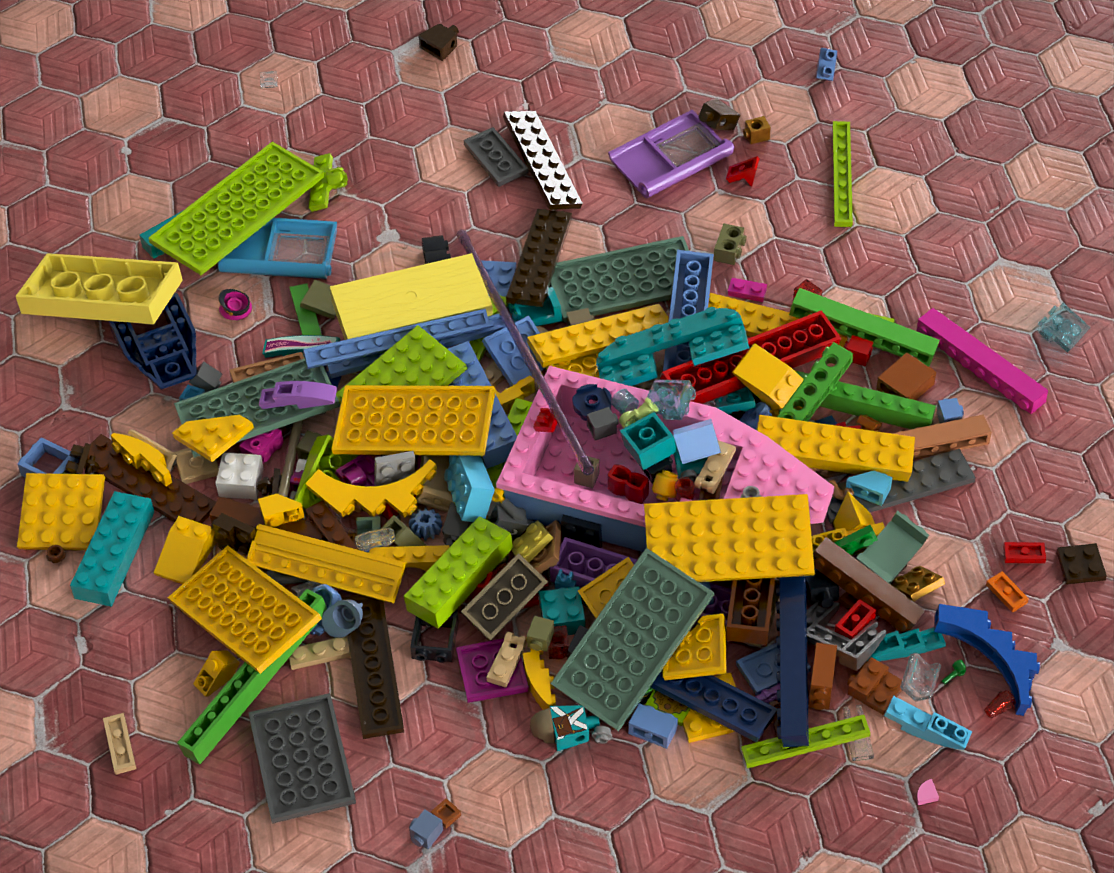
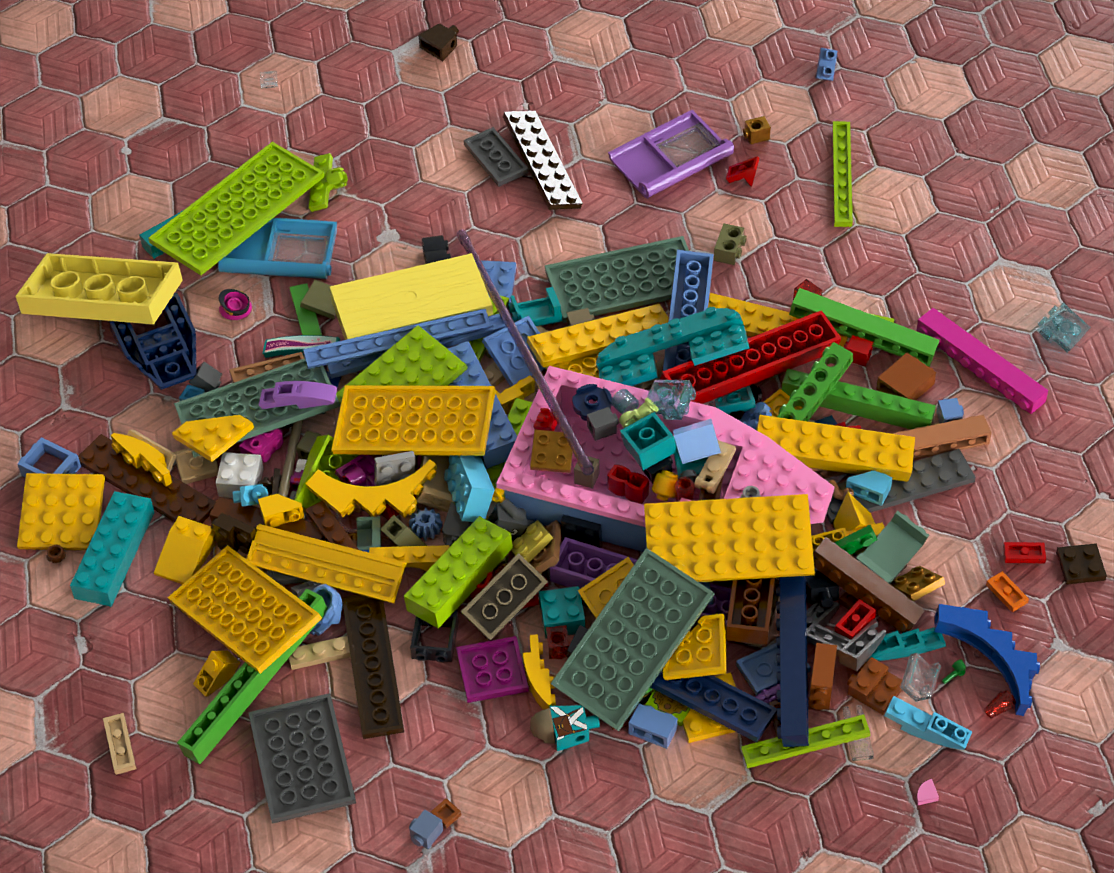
(81, 453): dark brown hips -> none
(250, 494): none -> medium azure hips
(342, 618): sand blue piece -> none
(375, 538): clear plate -> none
(506, 660): tan plate -> none
(539, 258): dark brown plate -> none
(540, 633): olive brick -> none
(551, 452): none -> pearl gold plate
(564, 581): dark azure plate -> none
(602, 734): light grey plate -> none
(719, 115): dark brown torso -> none
(747, 289): dark pink plate -> none
(767, 377): yellow slope -> none
(869, 423): dark orange plate -> none

